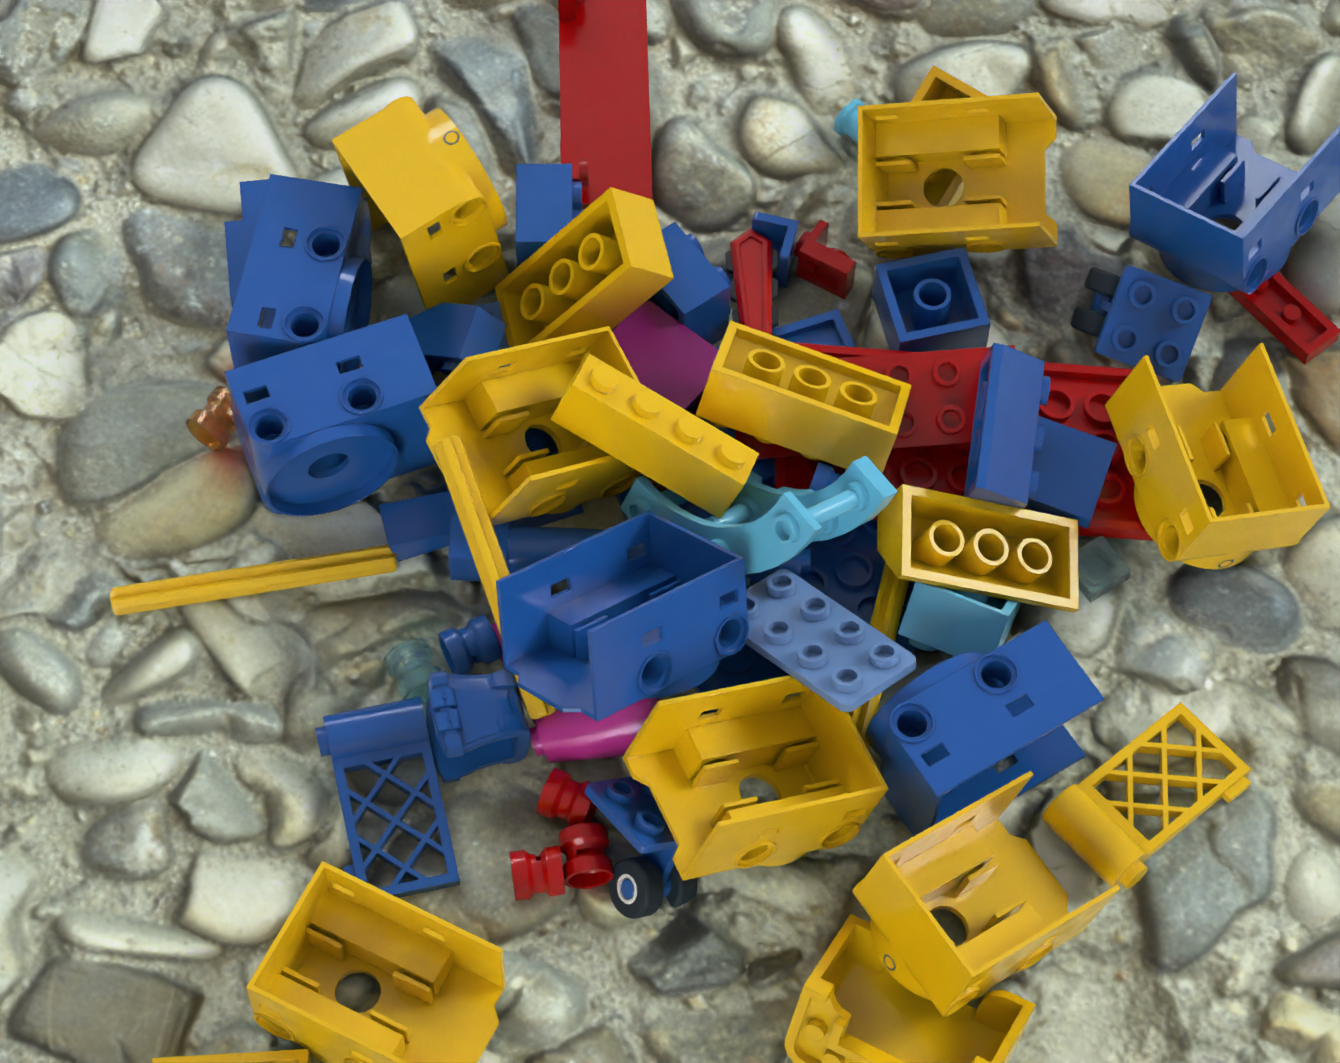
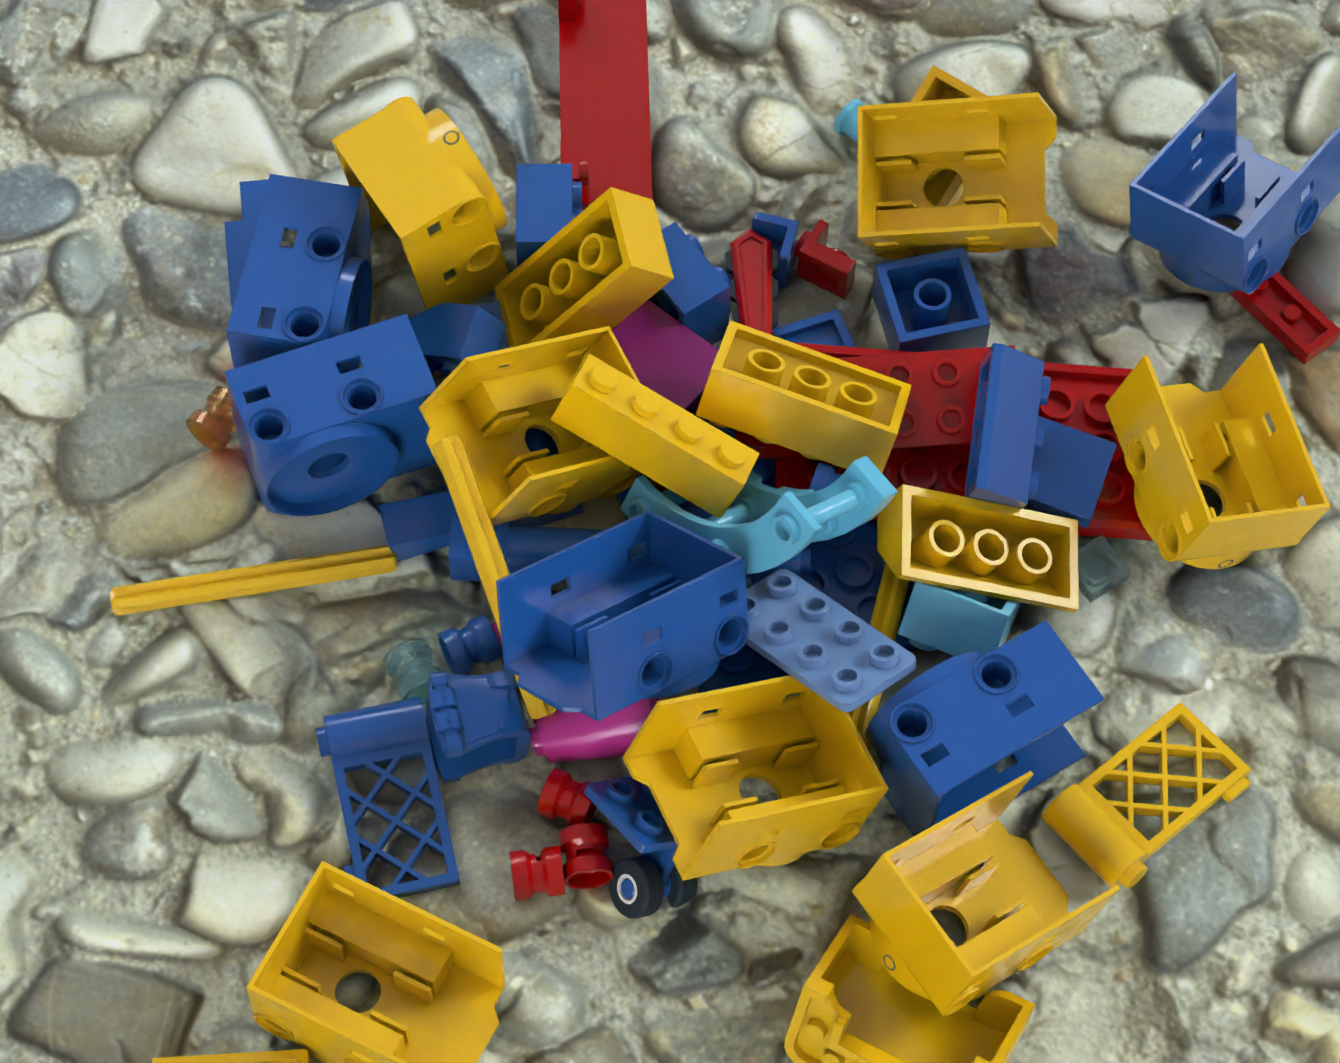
(1143, 317): blue plate -> none

